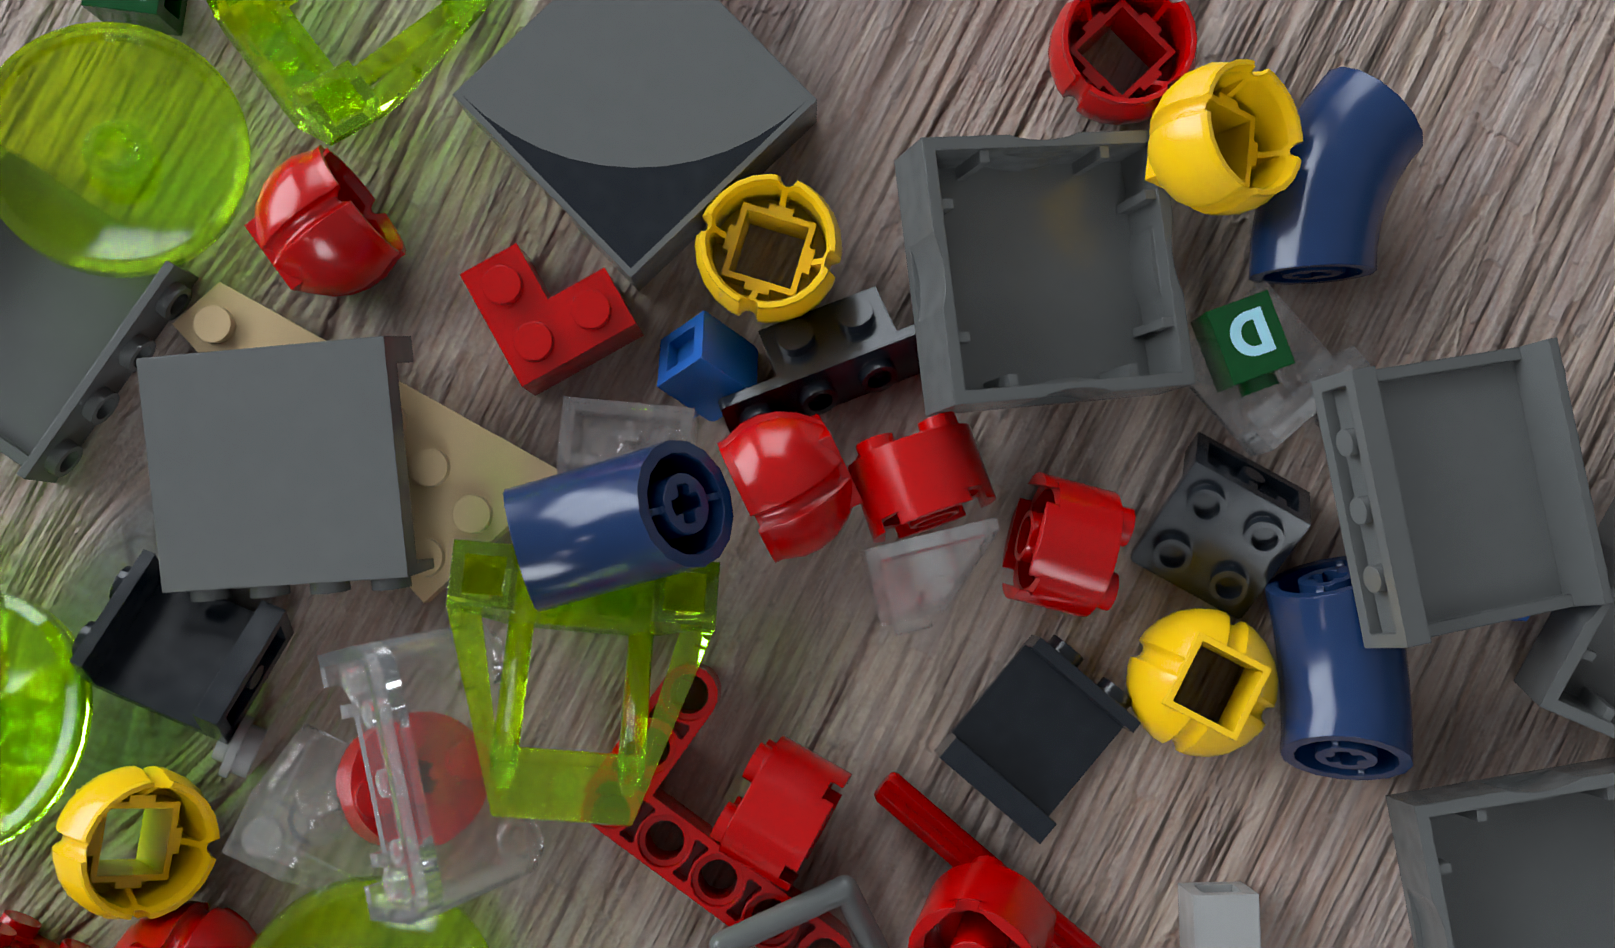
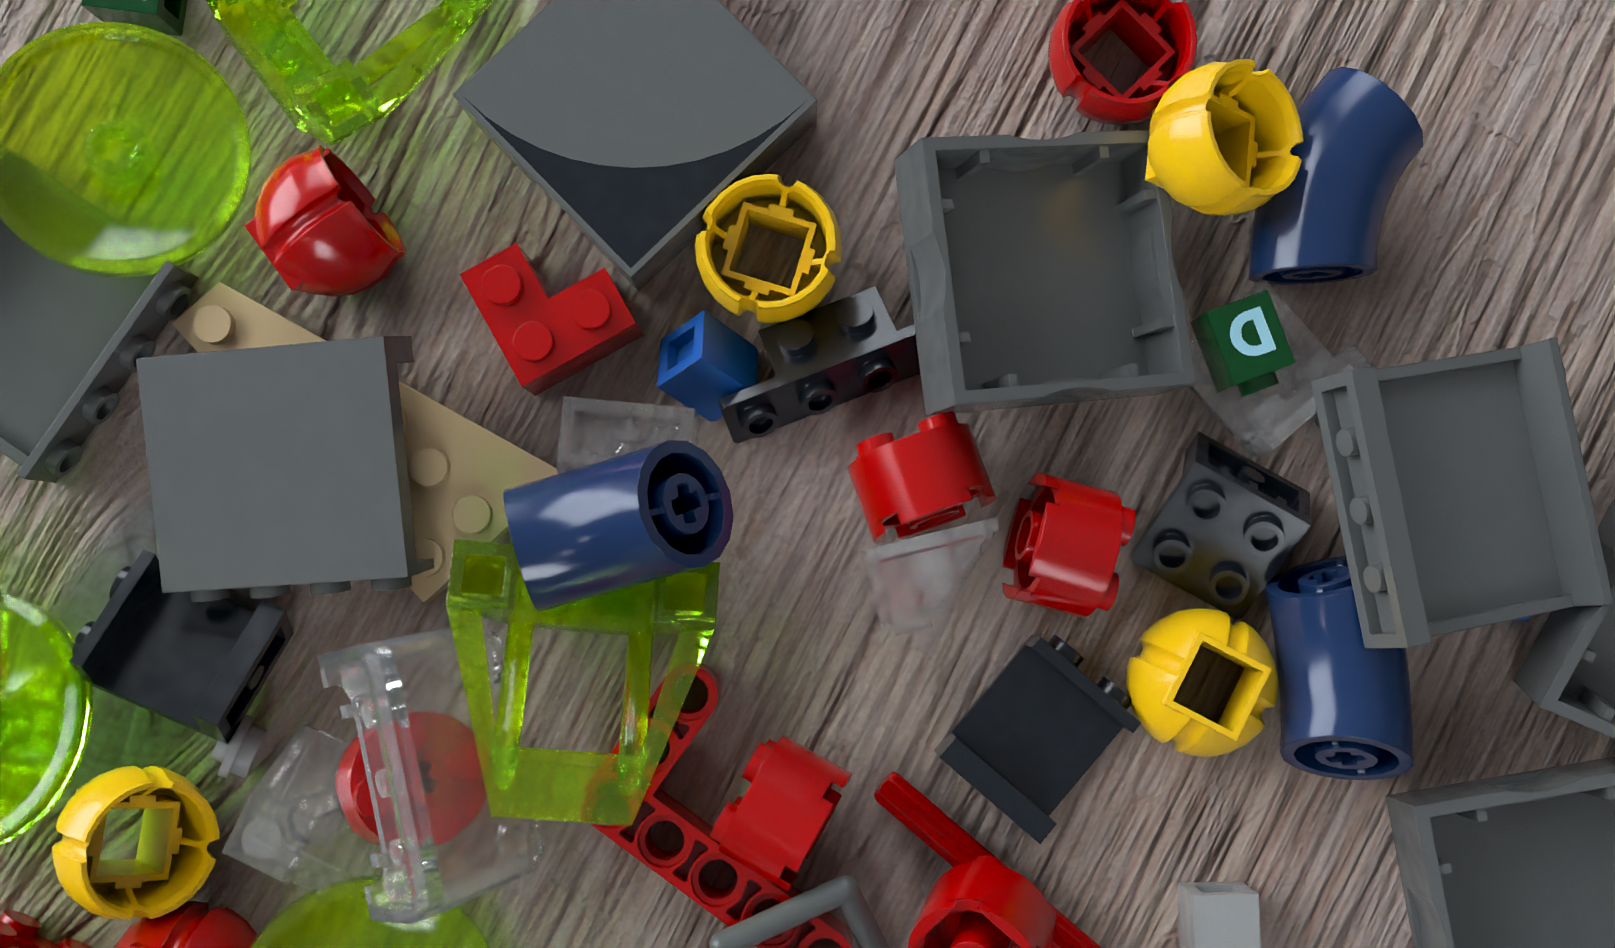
(790, 481): red piece -> none

